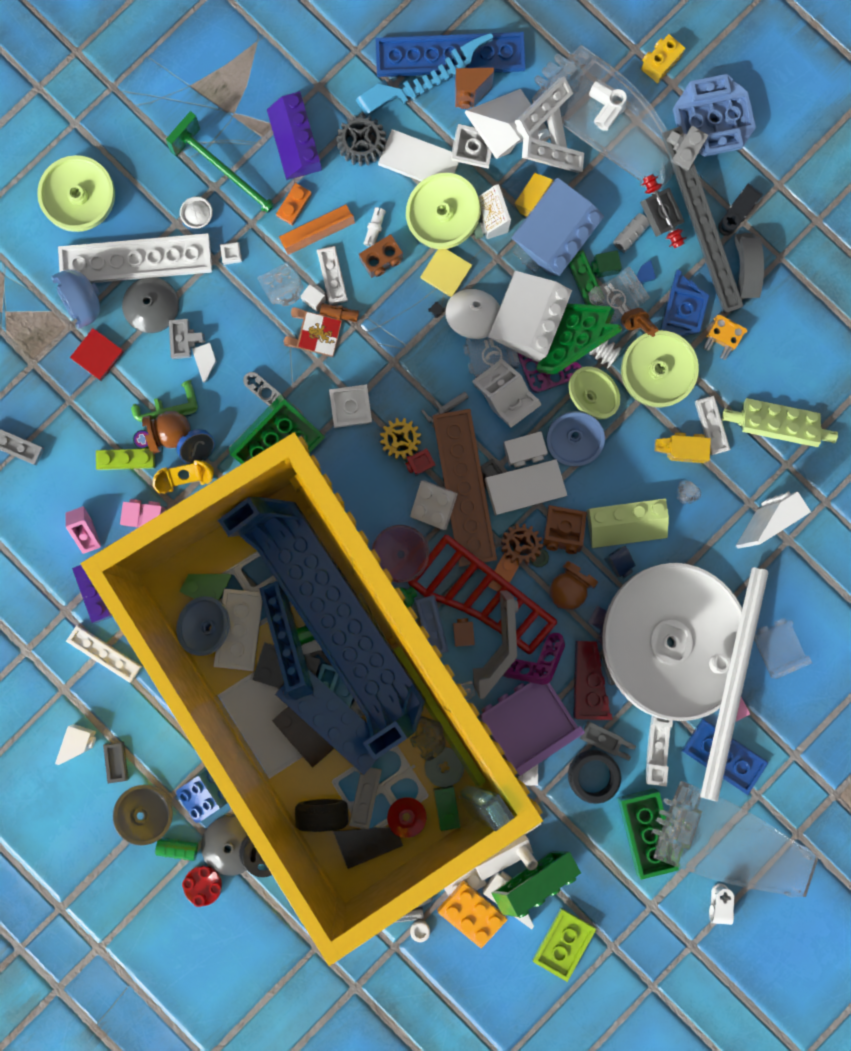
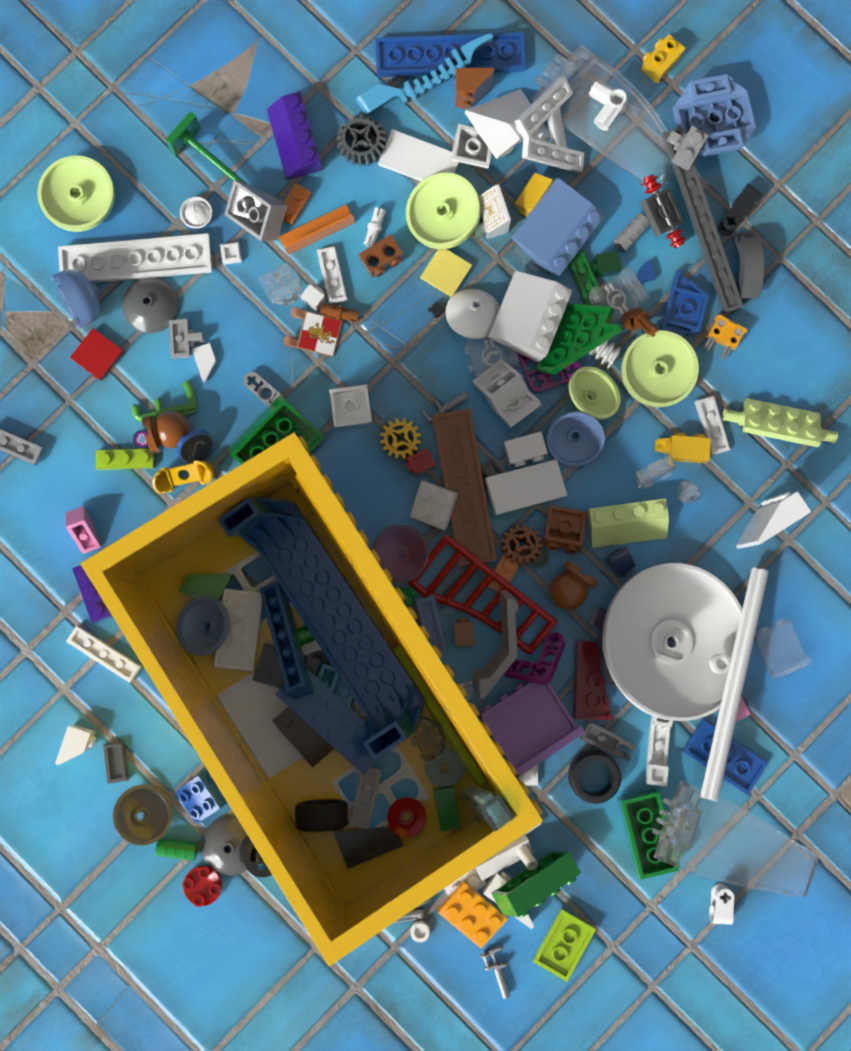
(137, 514): bright pink piece -> none
(255, 211): none -> light grey slope
(497, 969): none -> light grey piece
(658, 469): none -> clear slope

